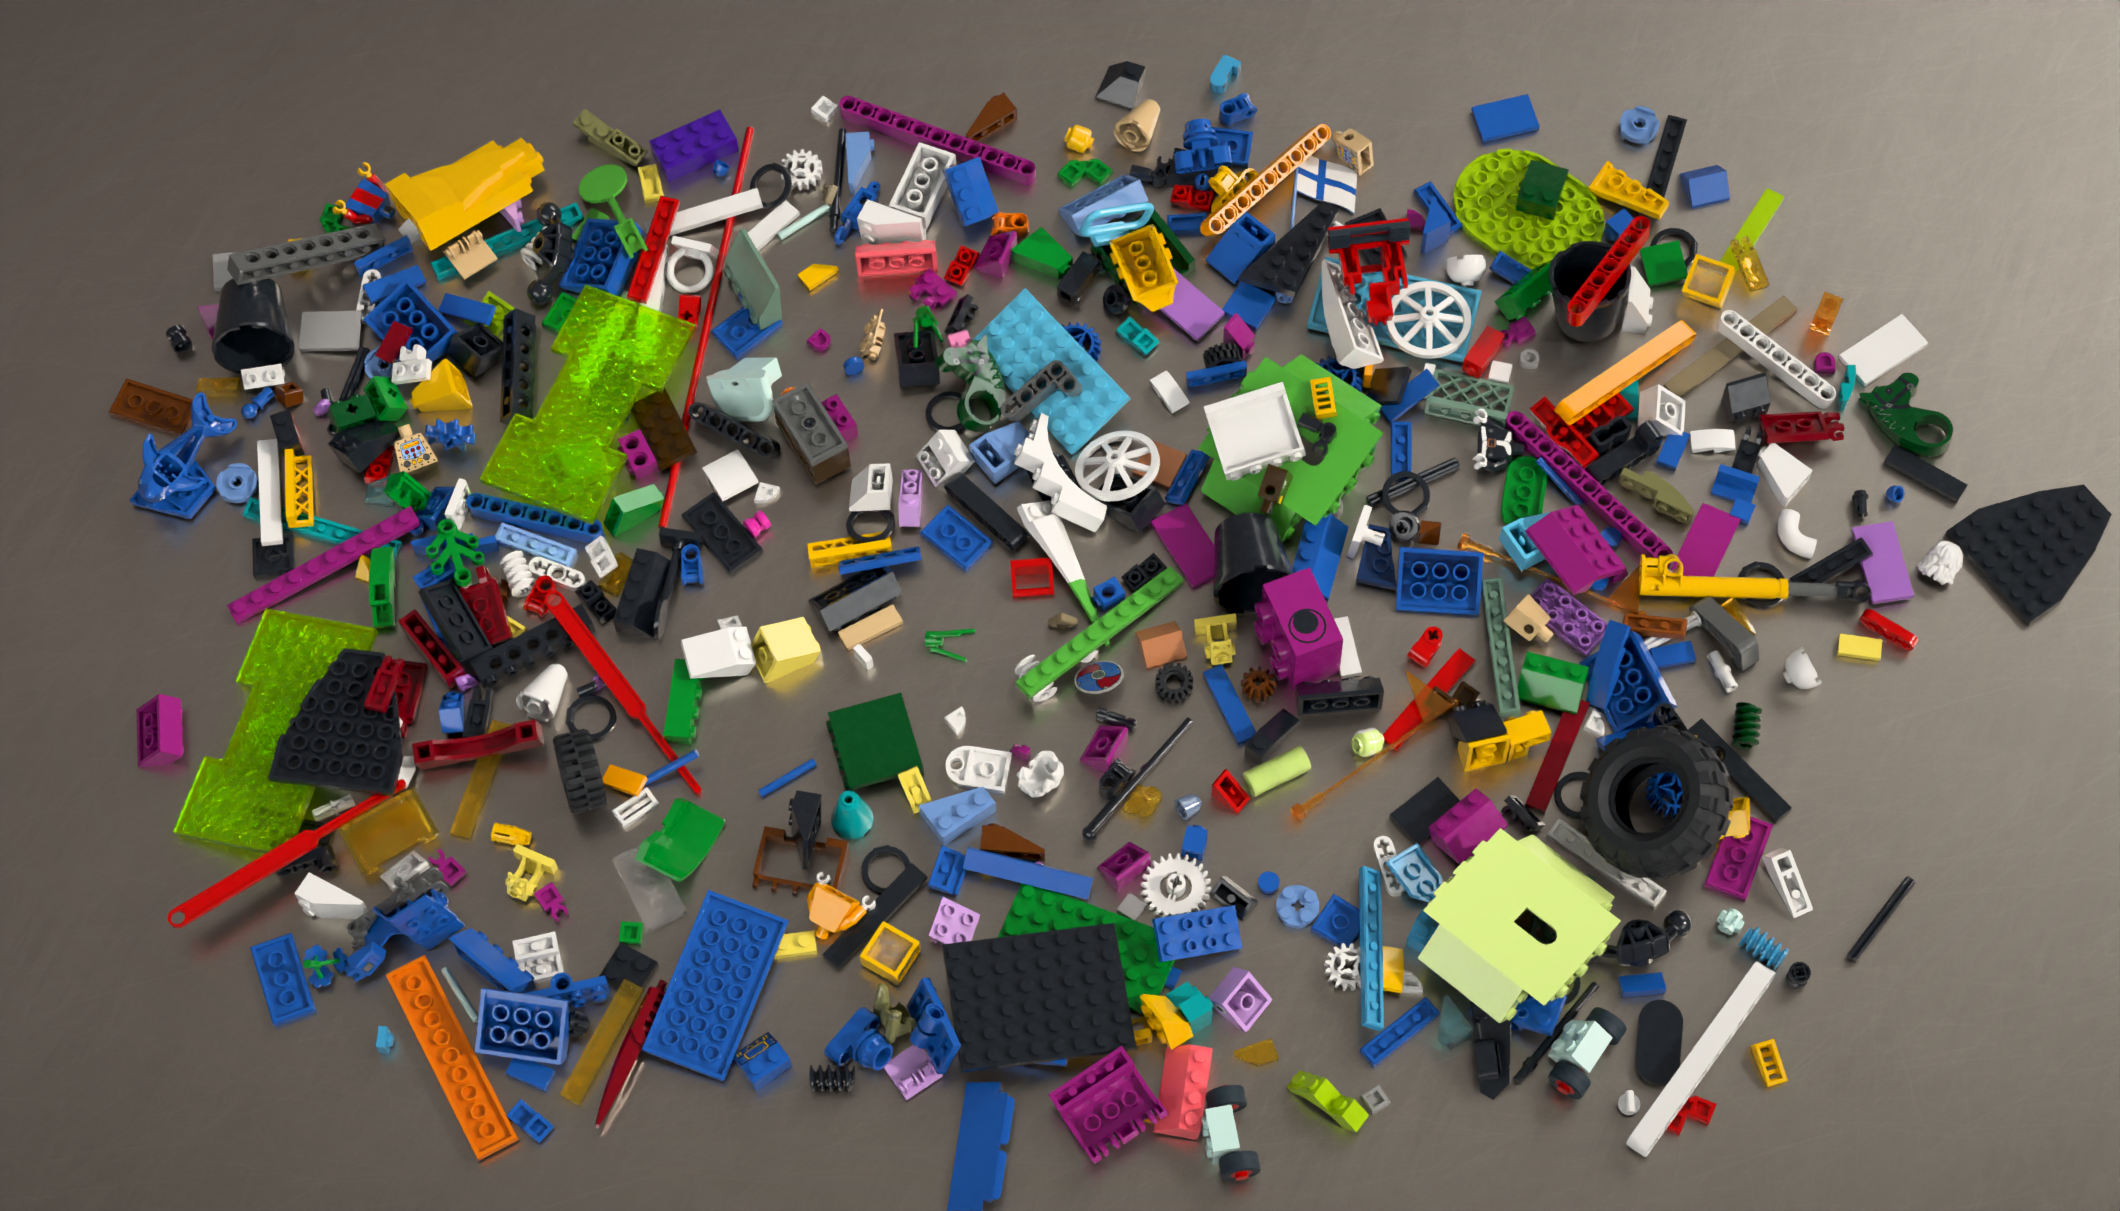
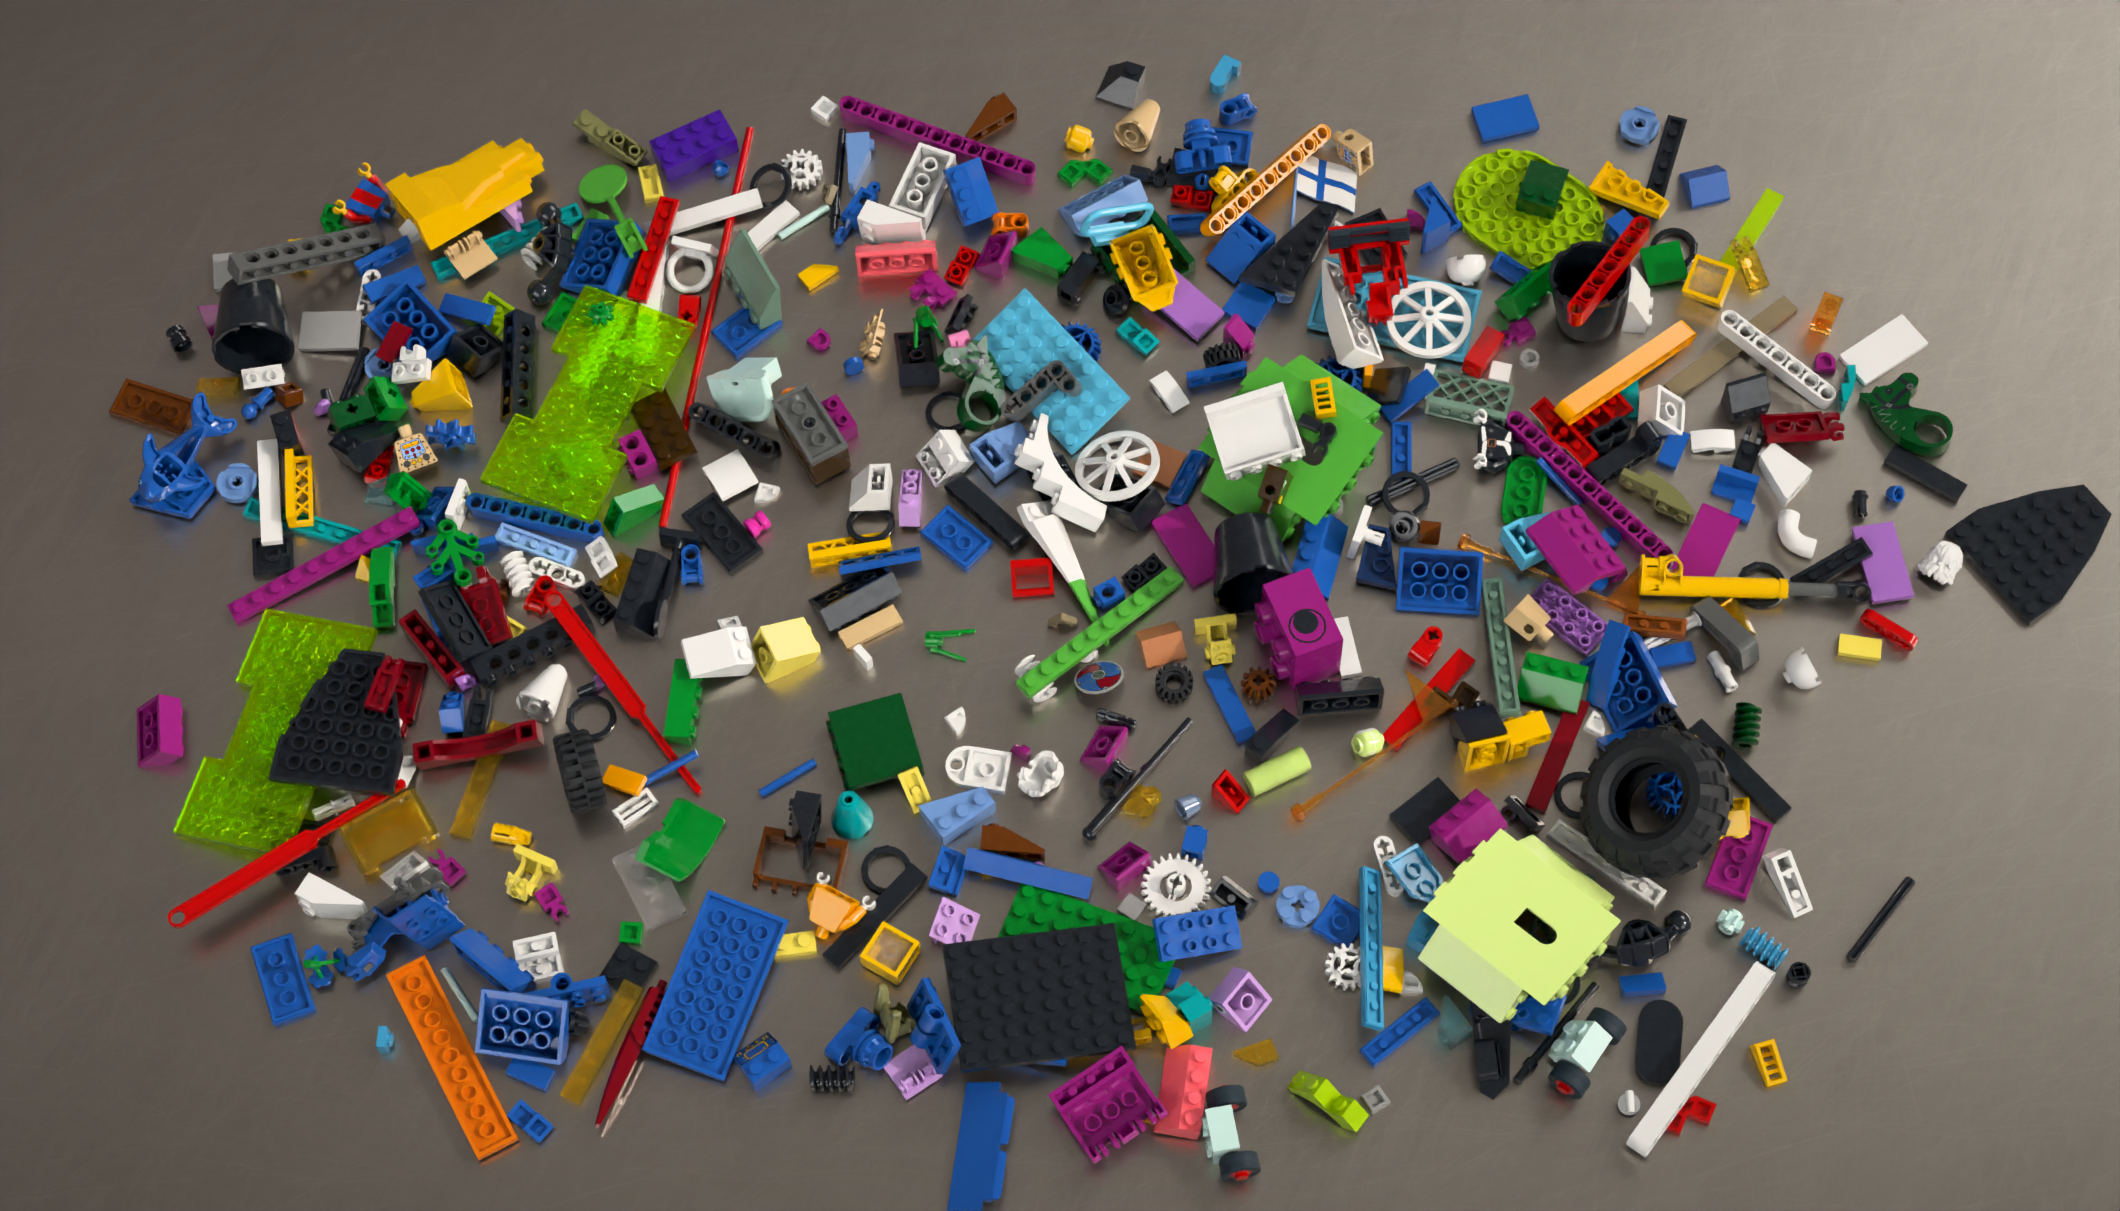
(600, 313): none -> green plant

